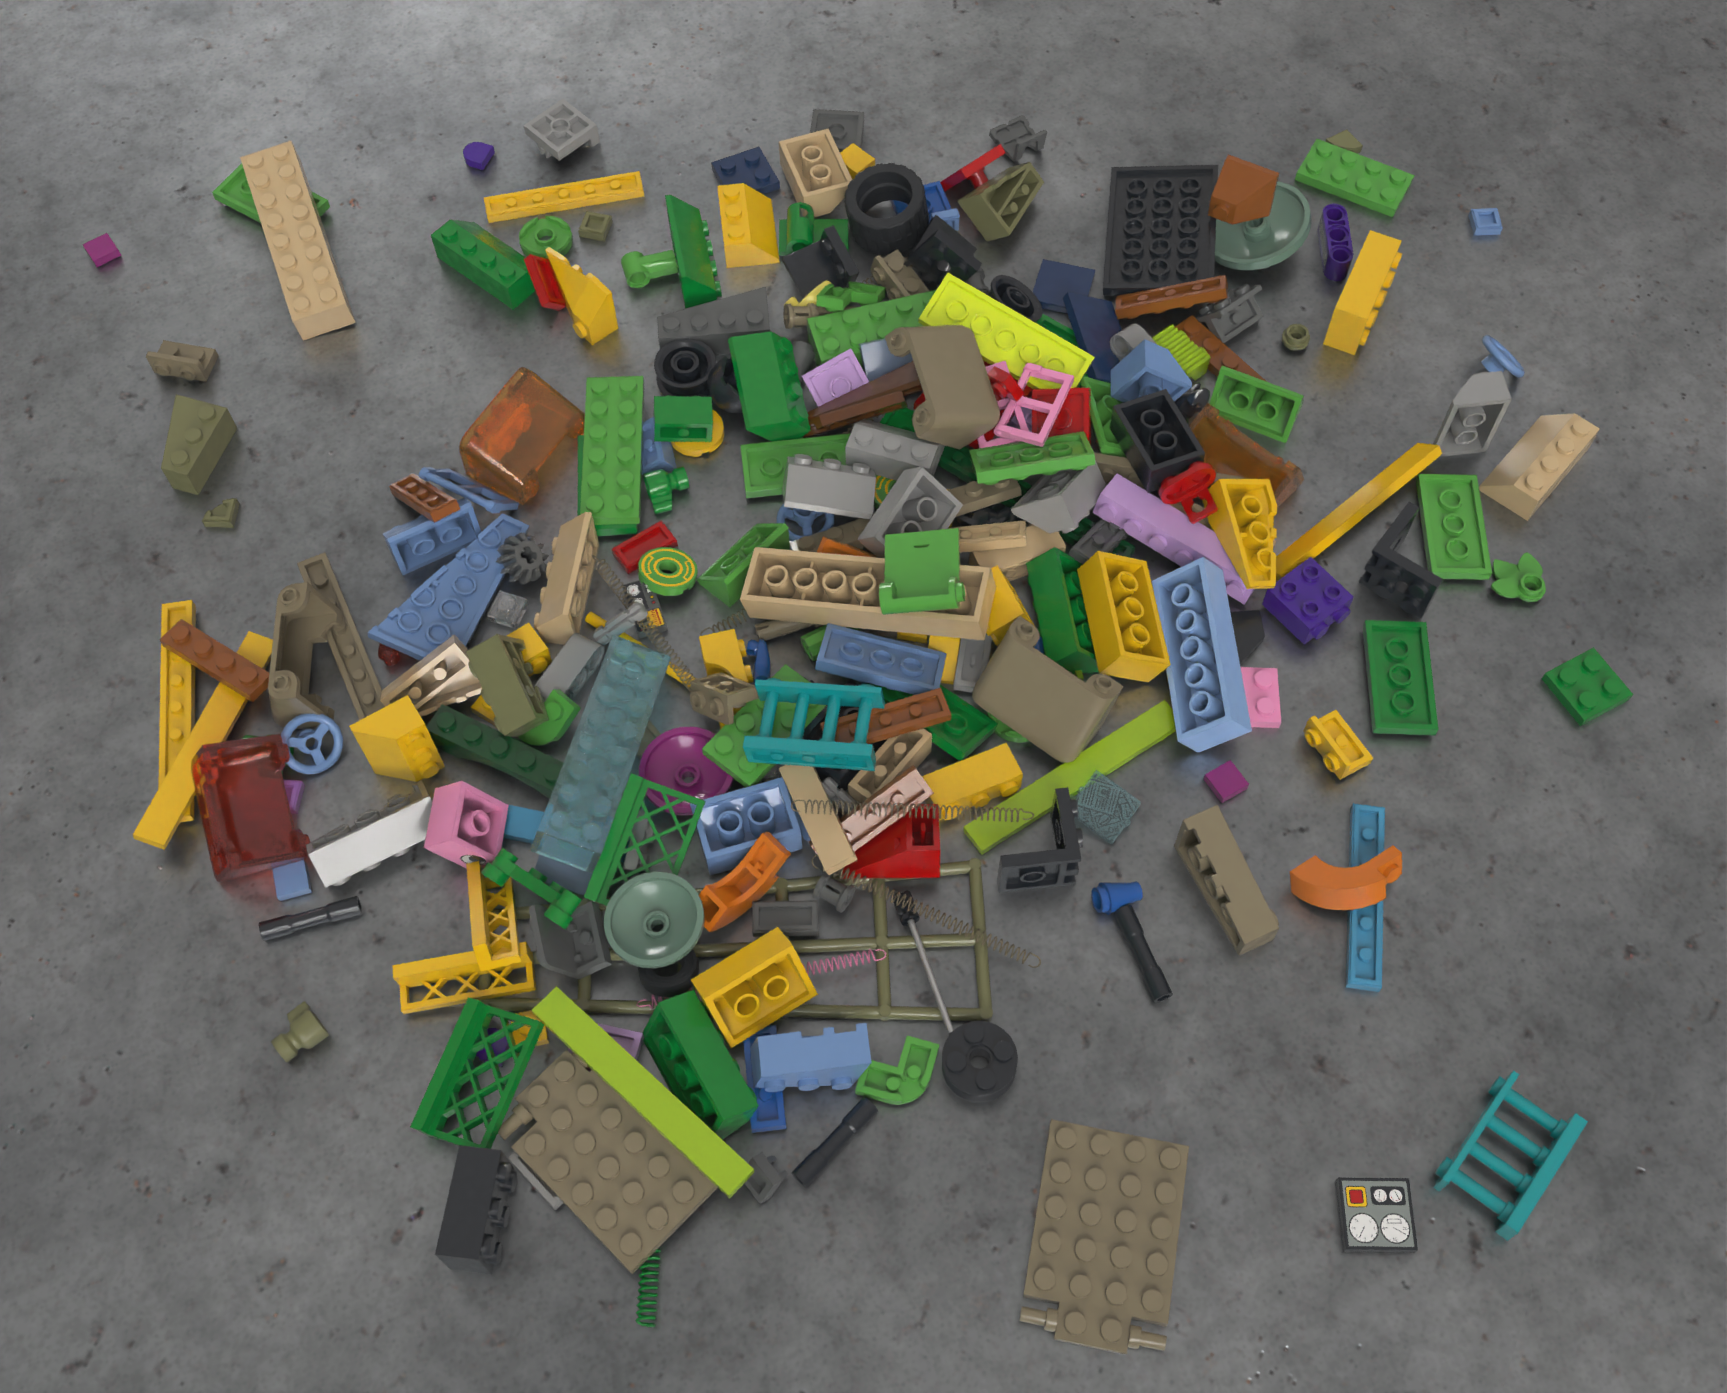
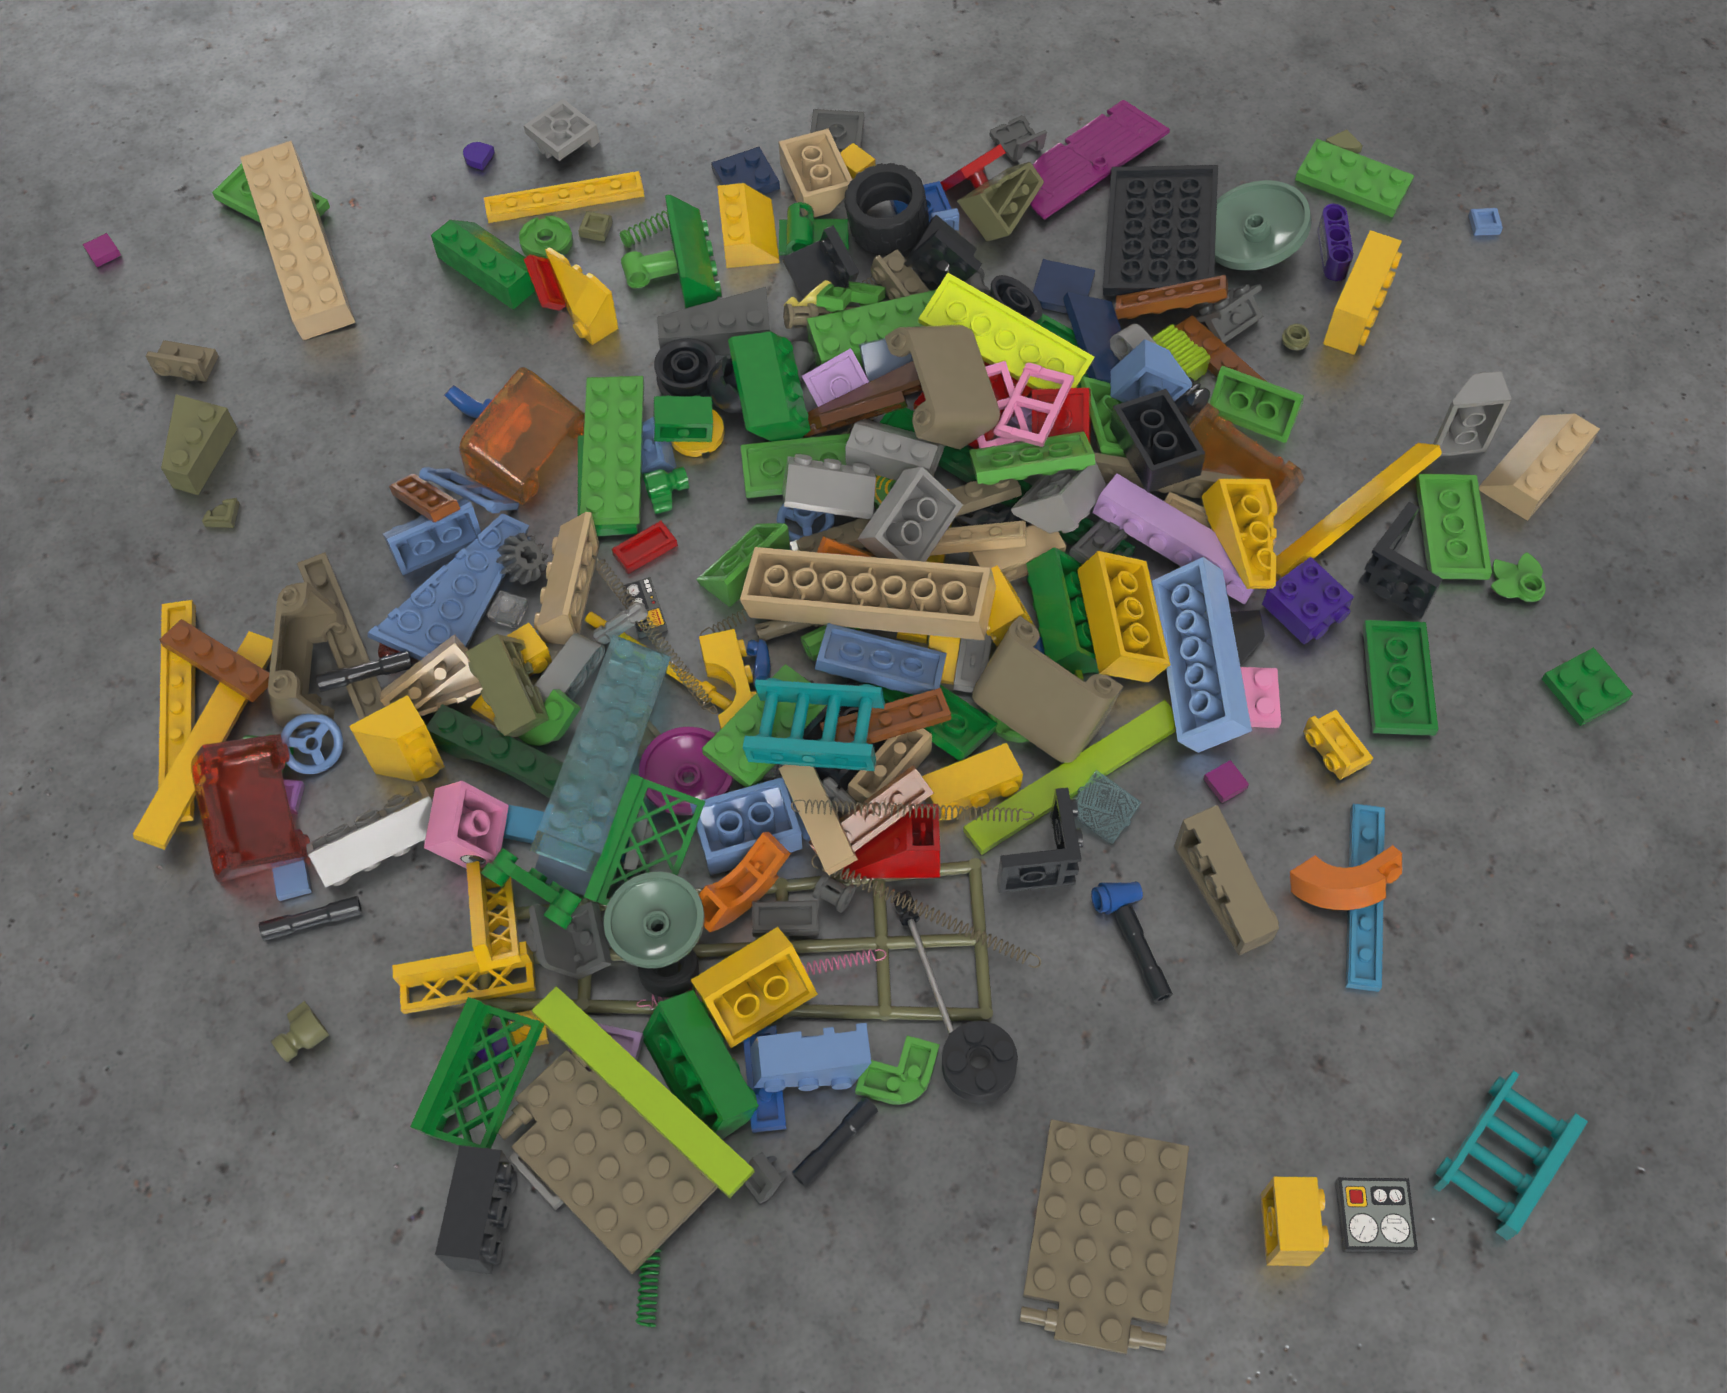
(345, 676): none -> black piece
(465, 403): none -> blue arm
(628, 240): none -> bright green piece
(671, 559): bright green tile -> none
(719, 694): dark tan bracket -> none
(921, 572): bright green door -> none
(1005, 384): red plate -> none
(1092, 154): none -> magenta door
(1188, 486): red bracket -> none
(1242, 192): dark orange slope -> none
(1293, 1221): none -> yellow brick
(1500, 358): medium blue piece -> none

